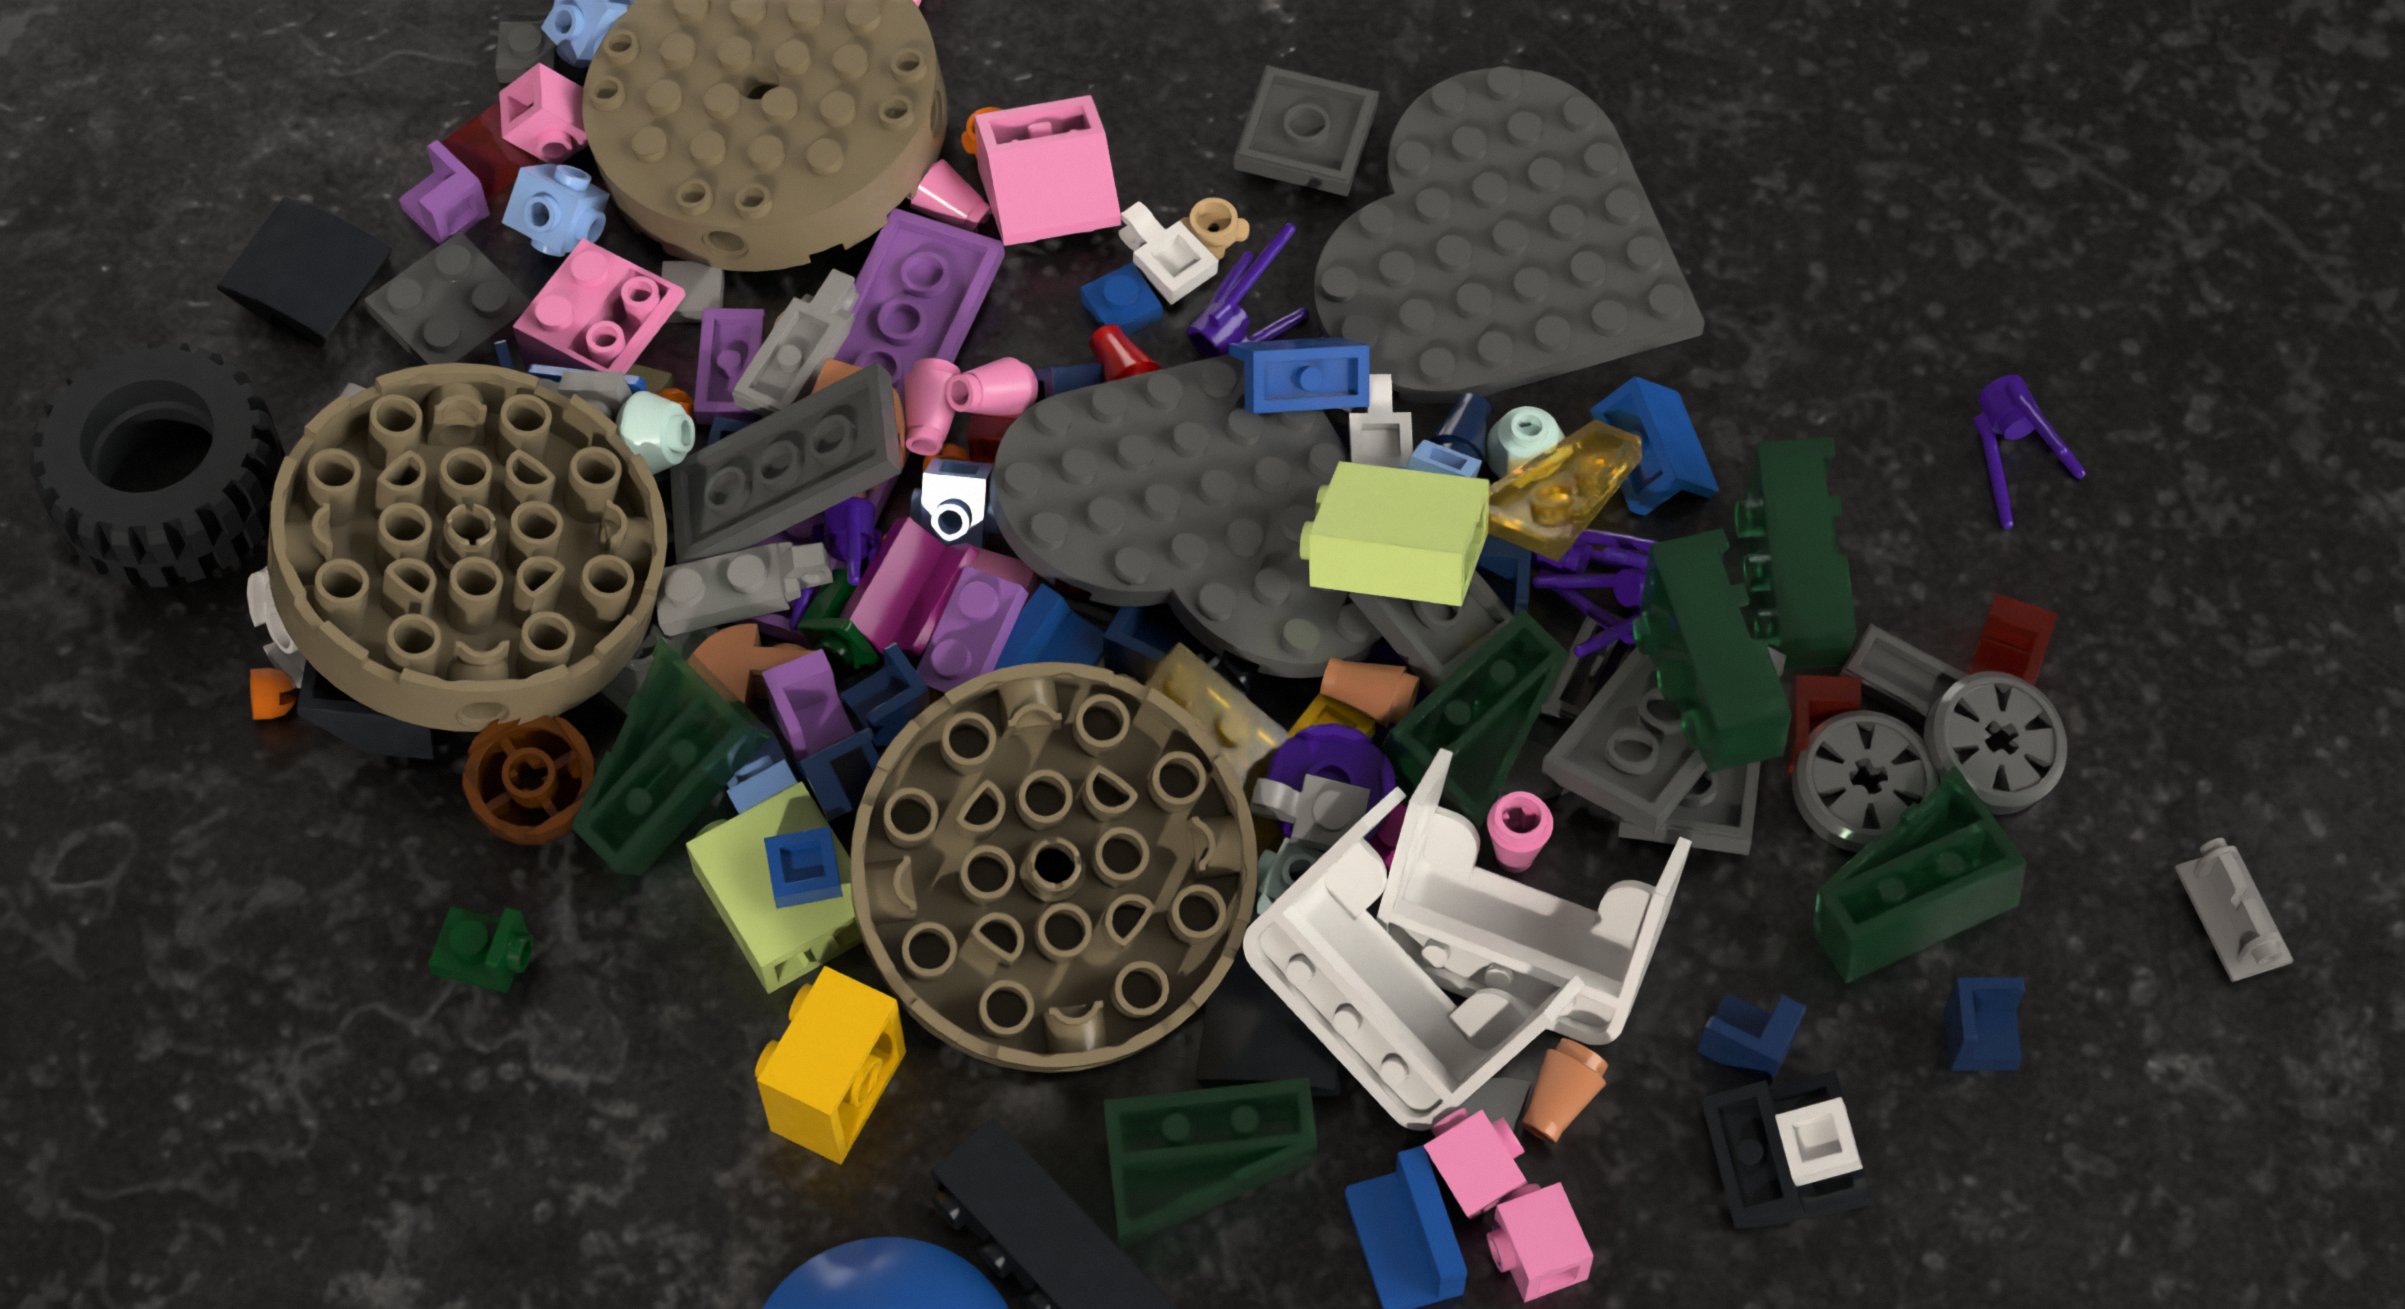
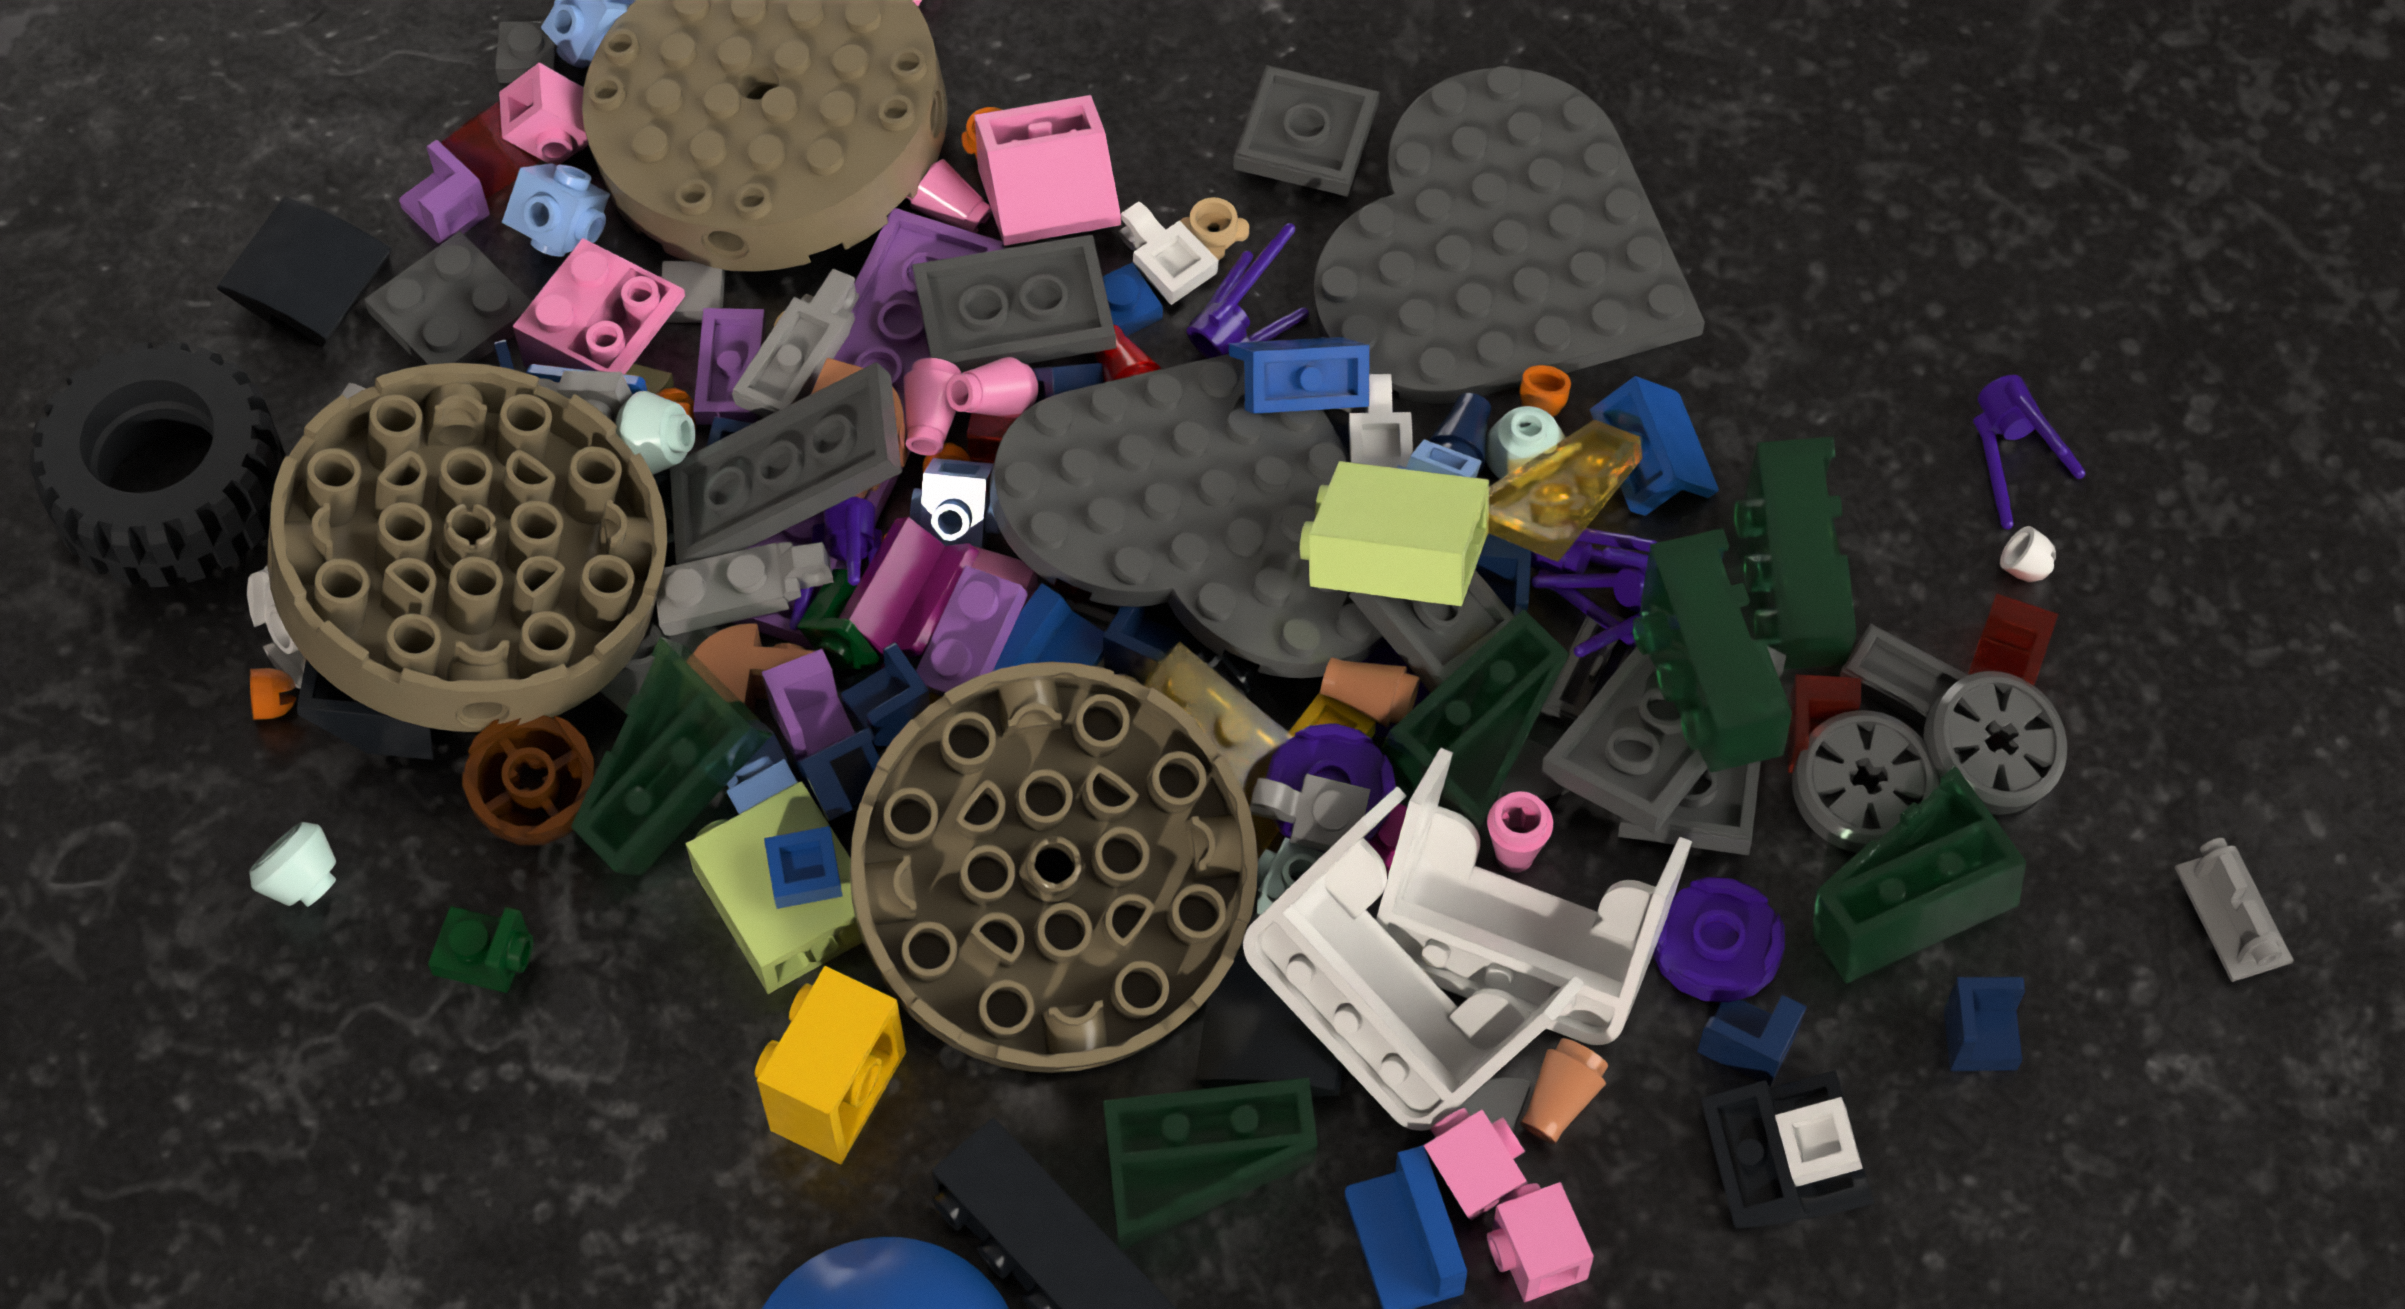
(295, 866): none -> light aqua cone
(1015, 304): none -> dark grey plate
(1545, 388): none -> orange hinge
(1720, 941): none -> dark purple tile
(2028, 555): none -> white hinge

